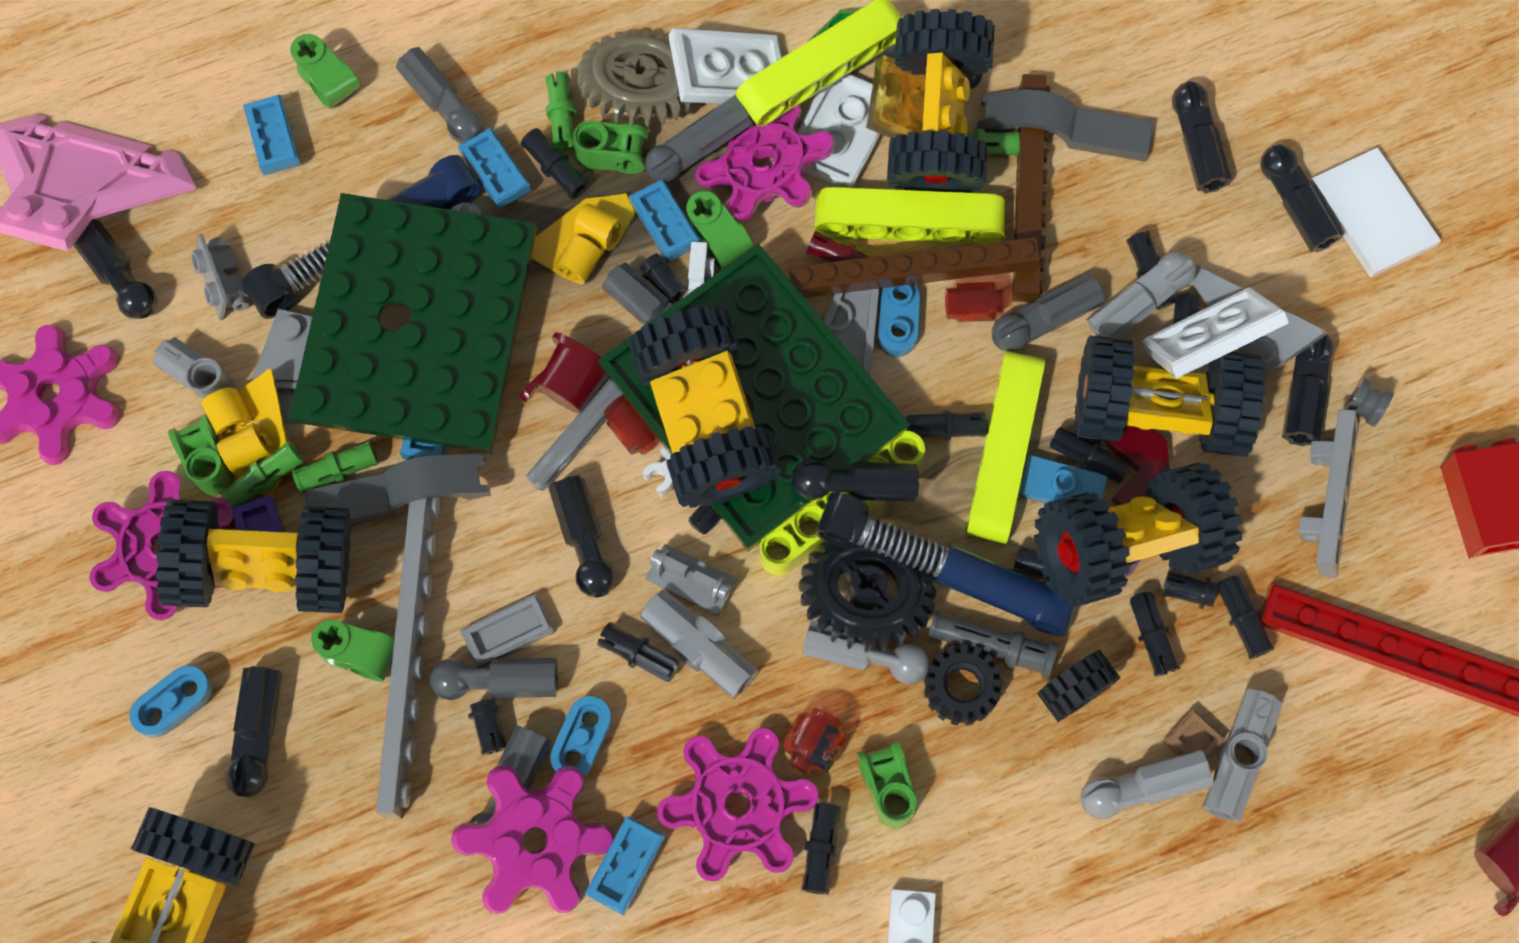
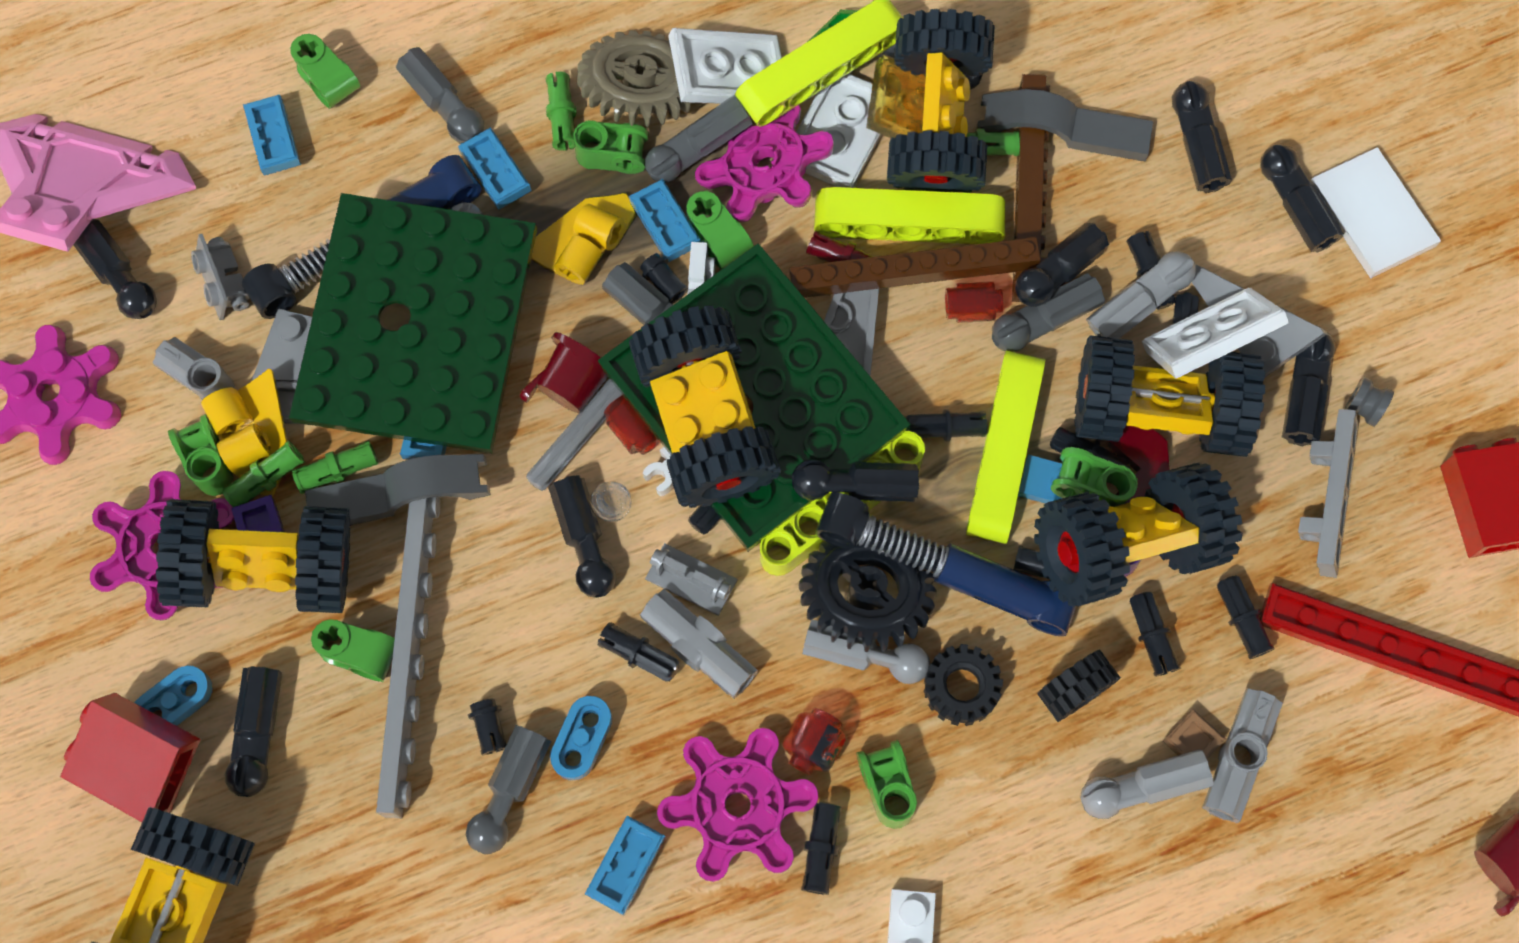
(129, 756): none -> brick
(502, 678): dark grey piece -> none
(502, 839): dark pink plate -> none
(507, 631): light grey tile -> none
(554, 163): black pin -> none
(611, 501): none -> clear plate
(901, 315): dark azure plate -> none
(1012, 648): dark grey pin -> none
(1063, 264): none -> black piece
(1088, 473): none -> bright green piece
(1190, 589): black pin -> none

